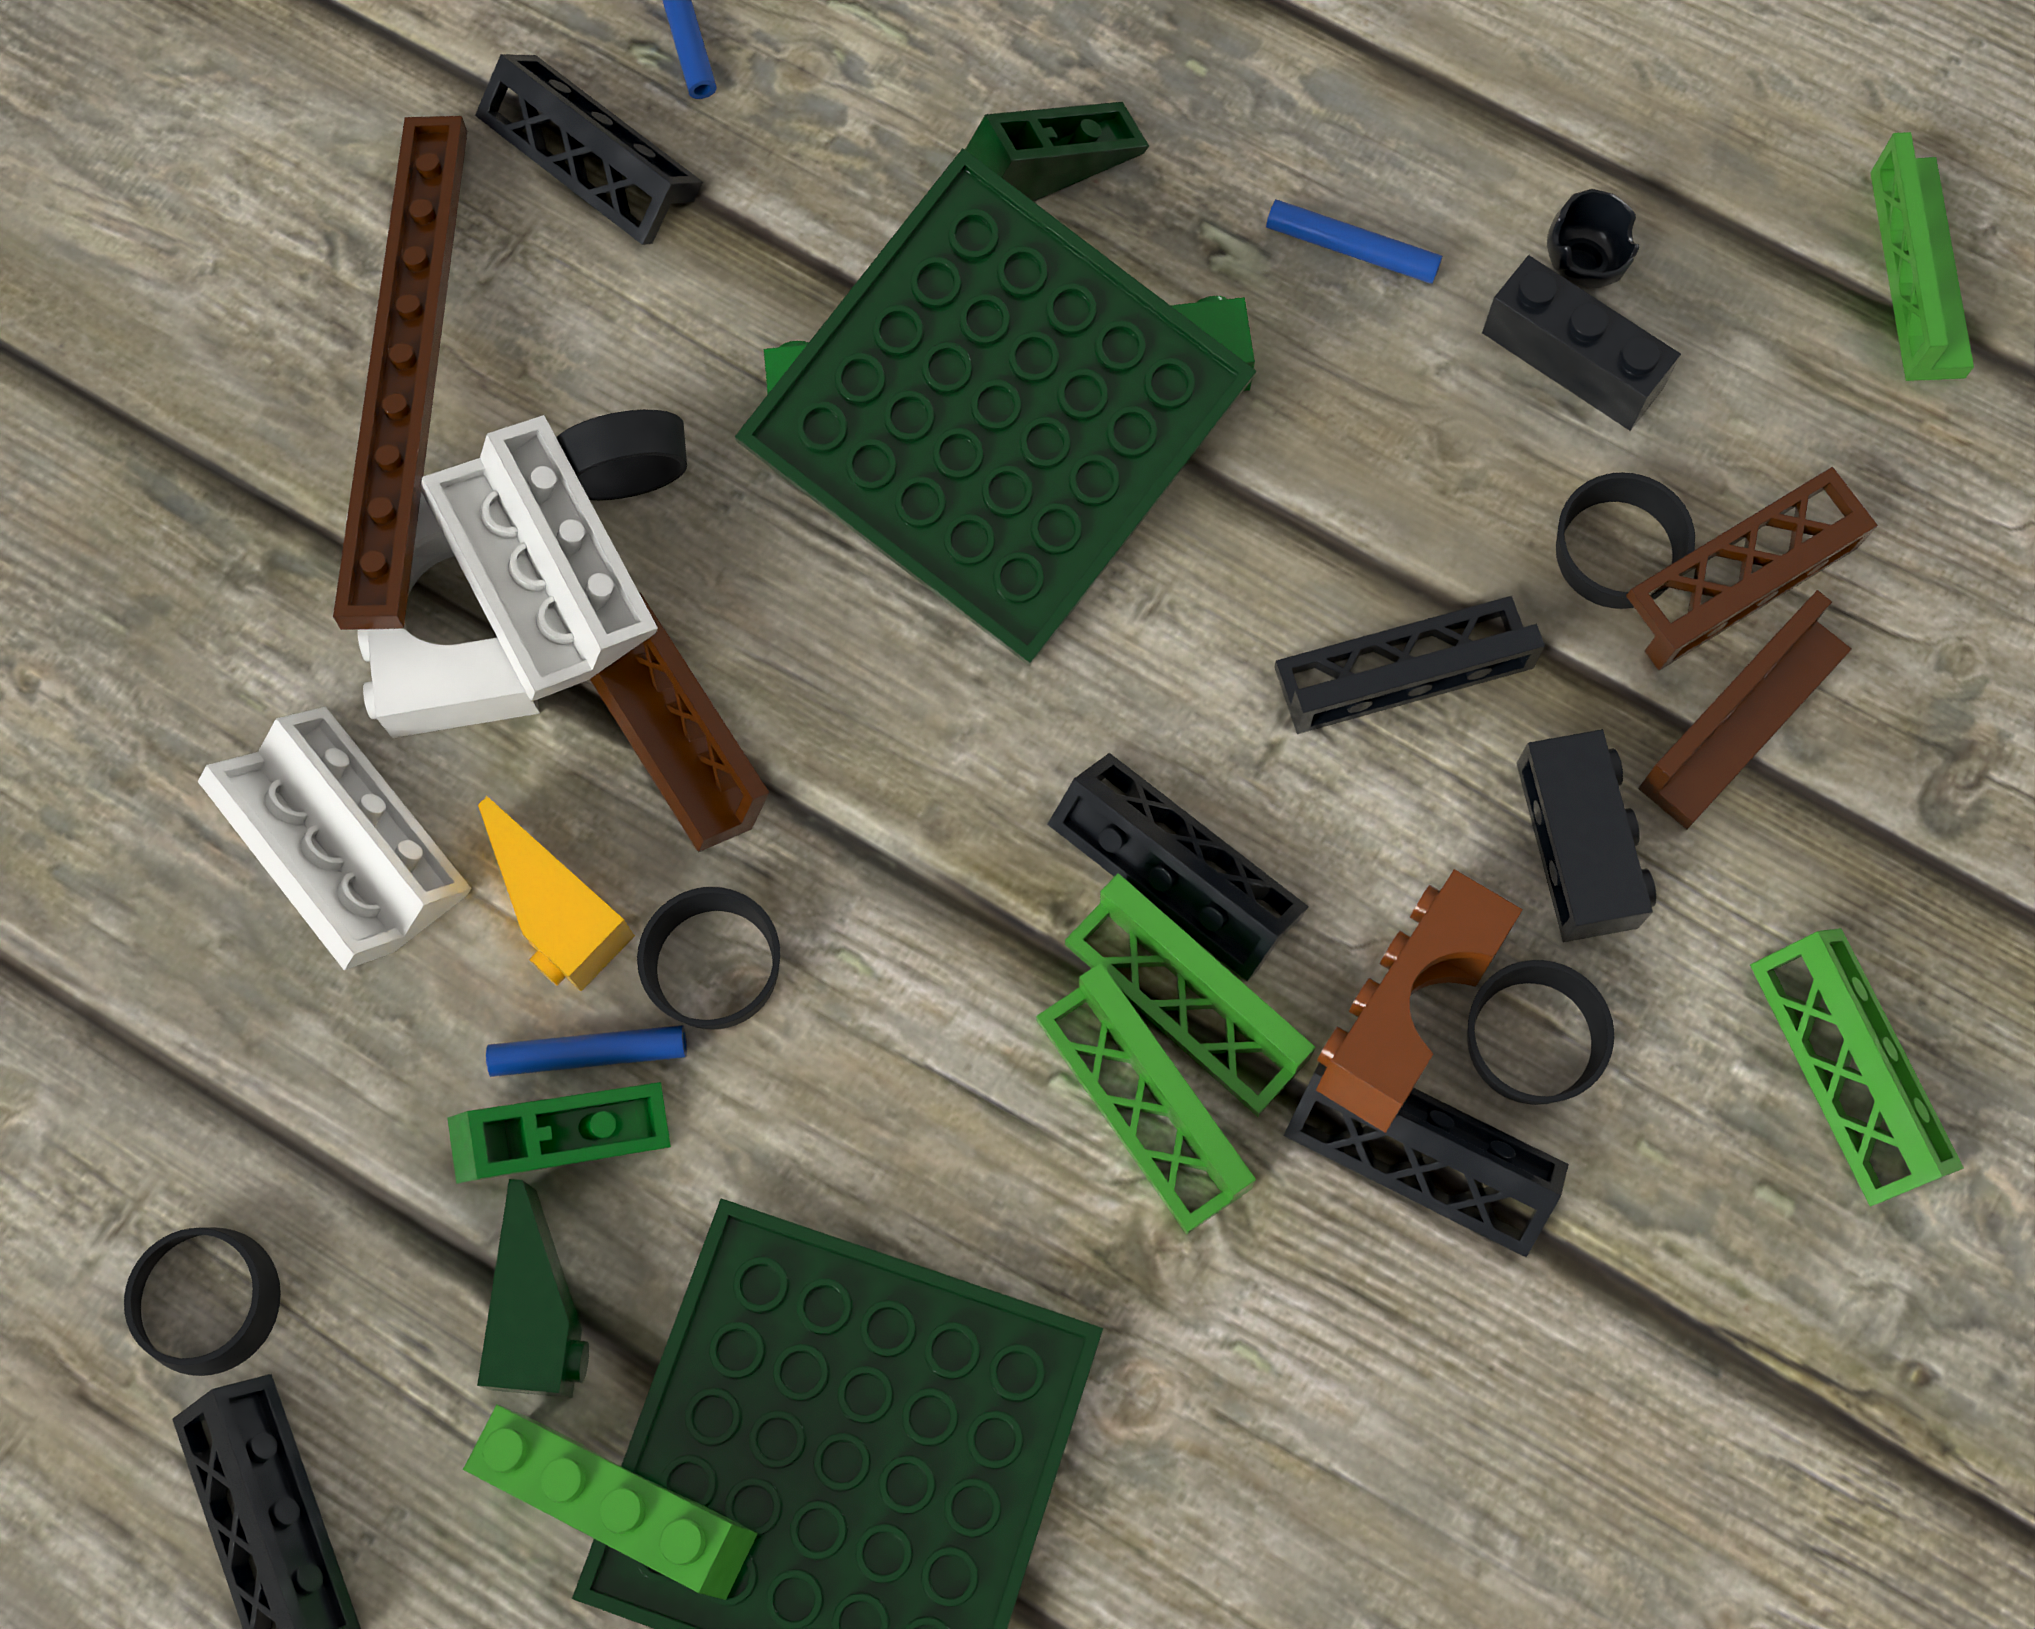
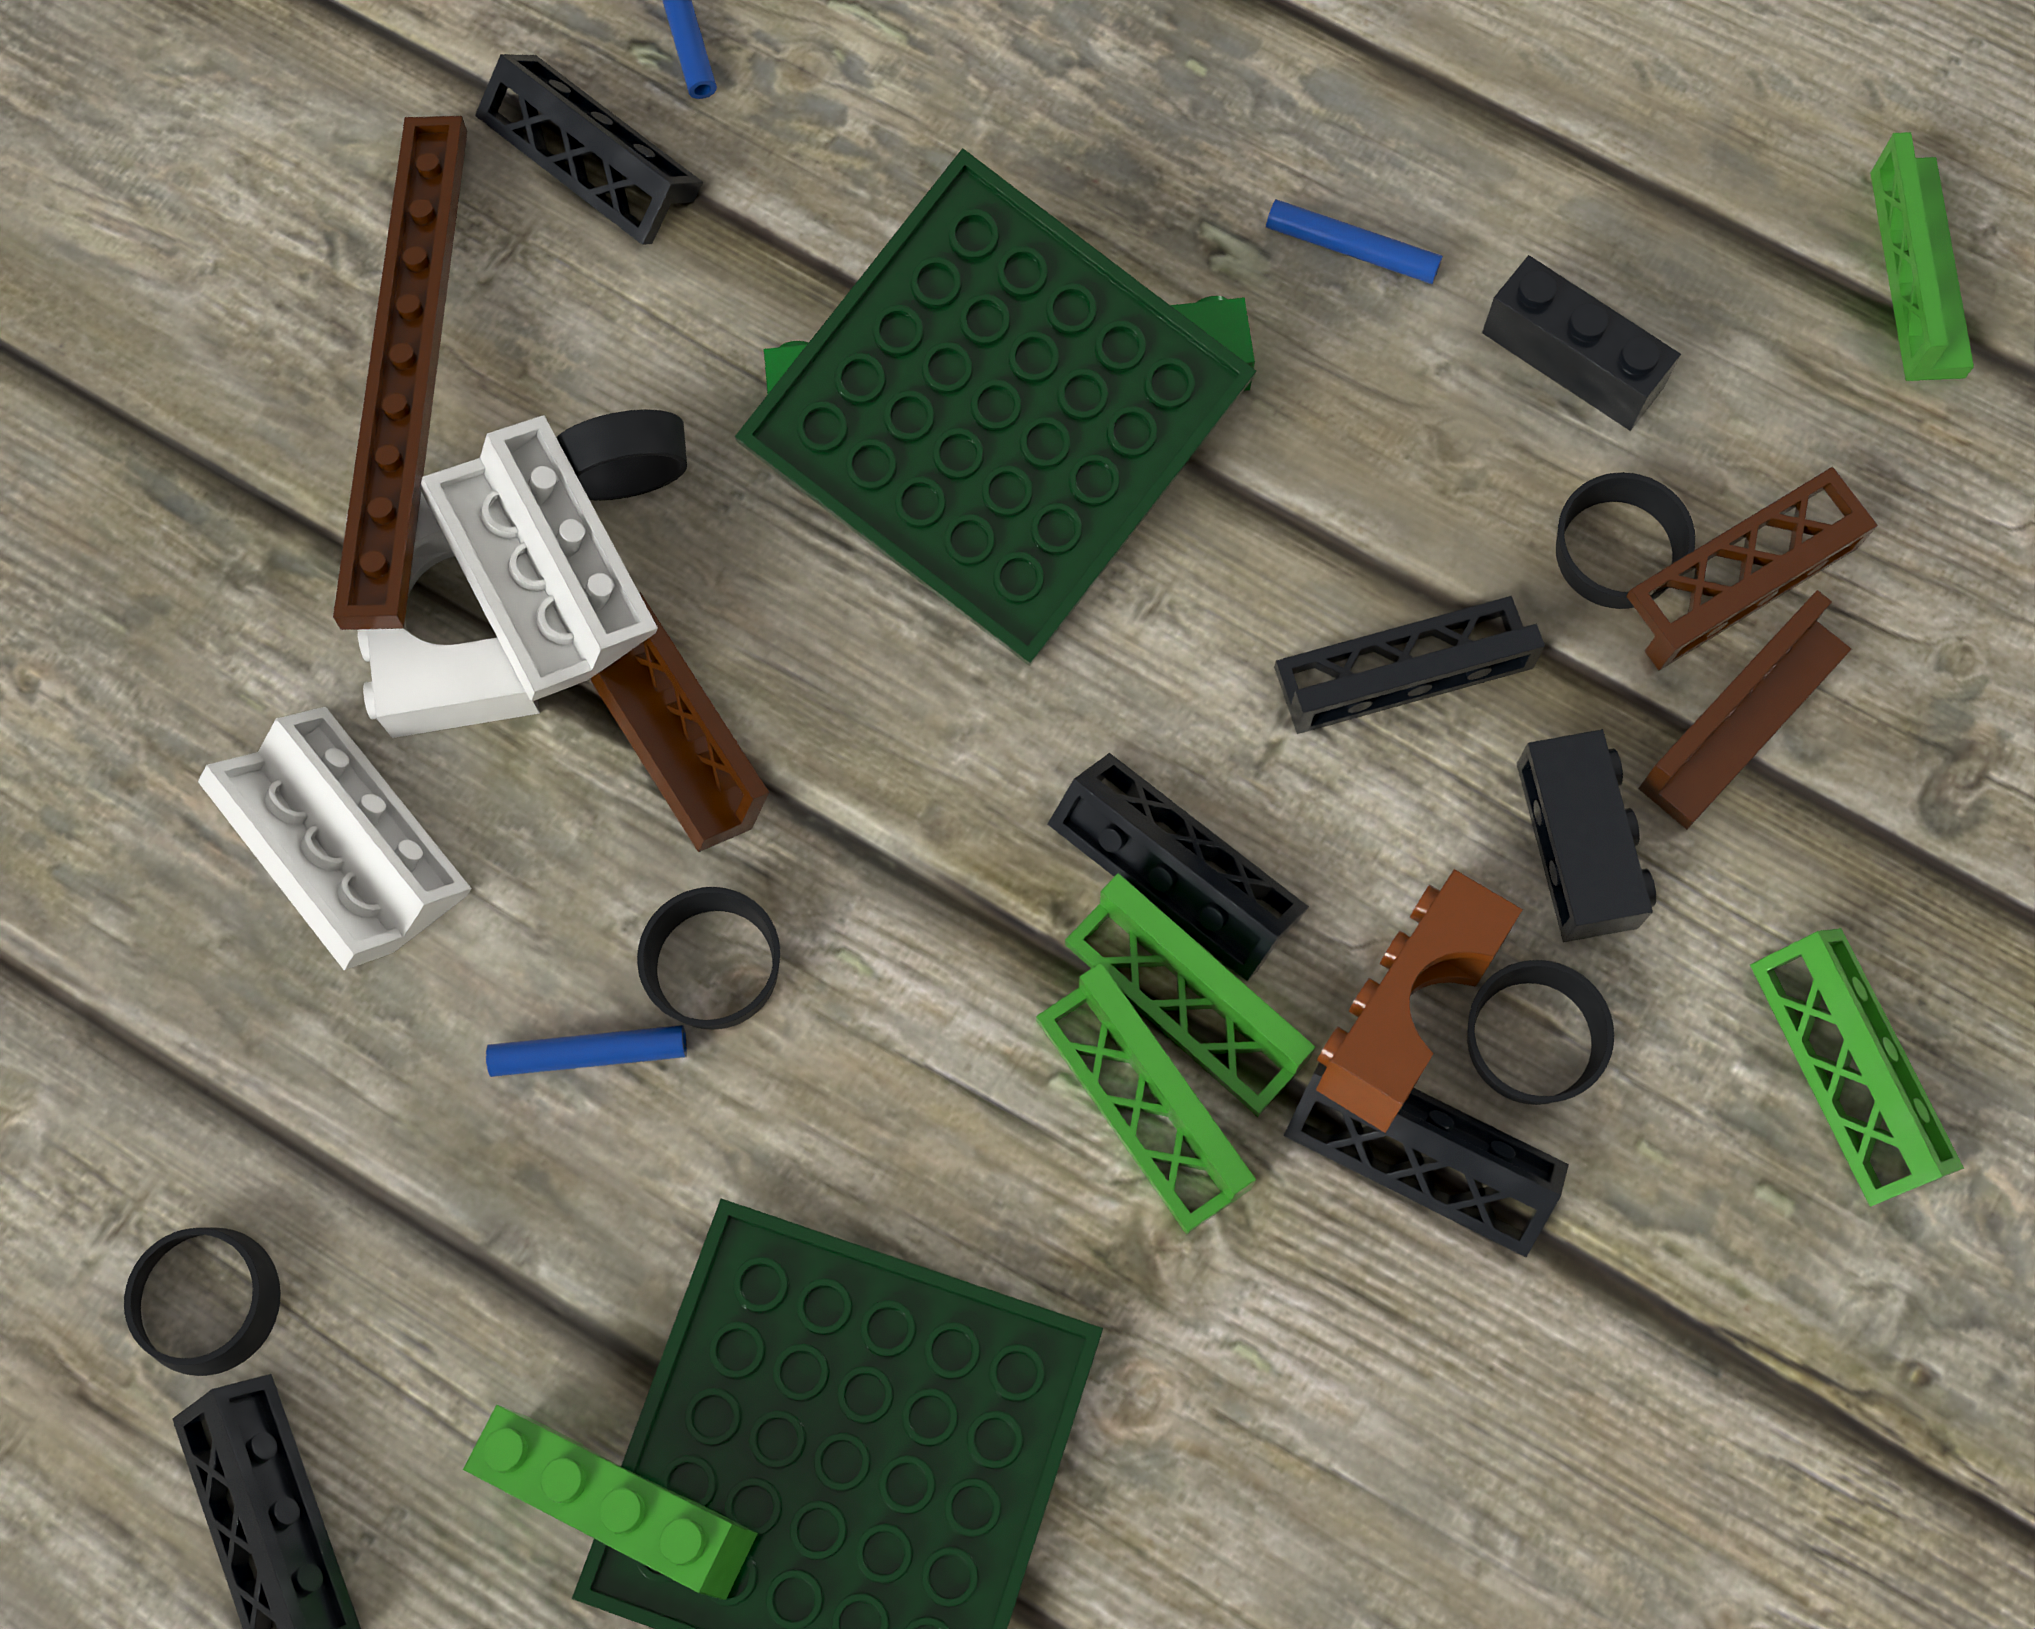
(531, 1319): dark green slope -> none
(554, 908): yellow slope -> none
(557, 1132): green slope -> none
(1056, 146): dark green slope -> none
(1592, 239): black hair -> none

